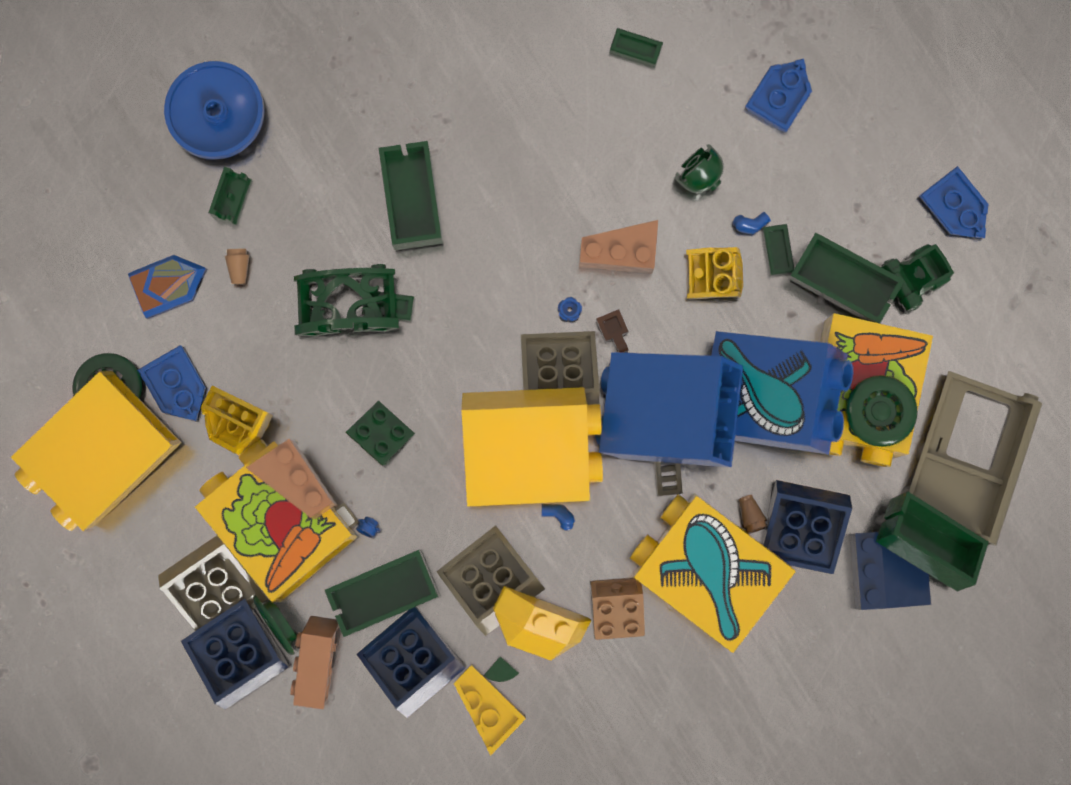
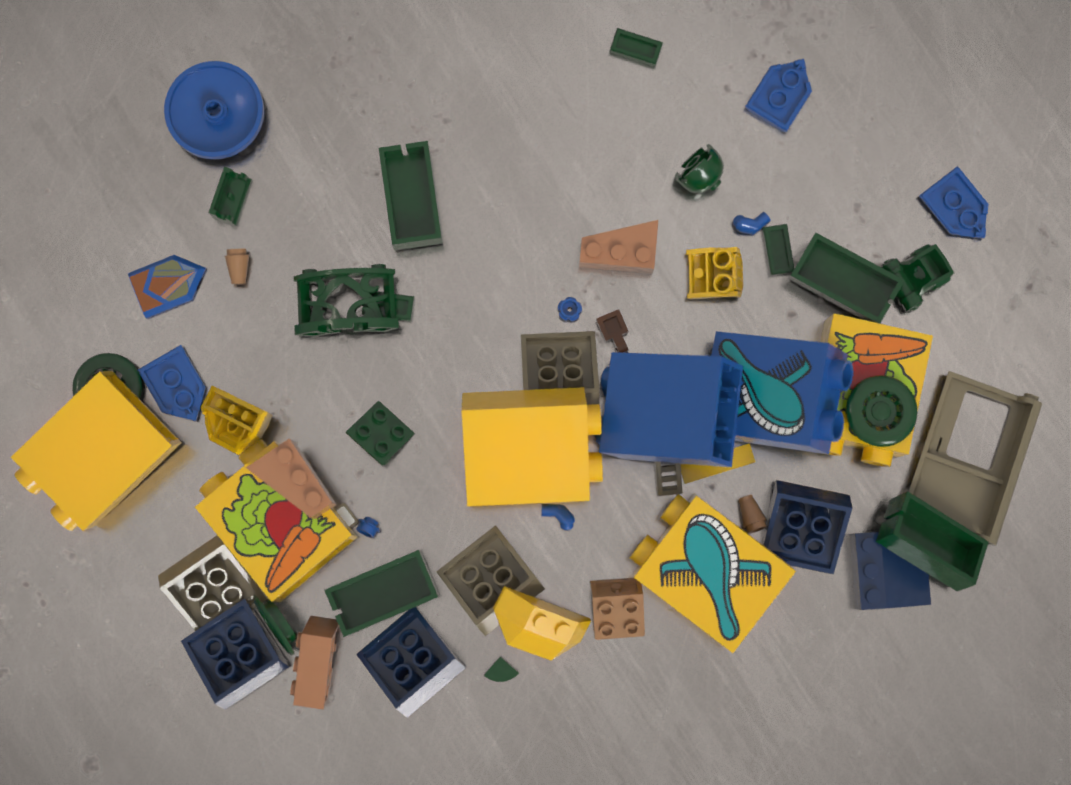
(488, 708): yellow wing -> none
(741, 456): none -> yellow sticker

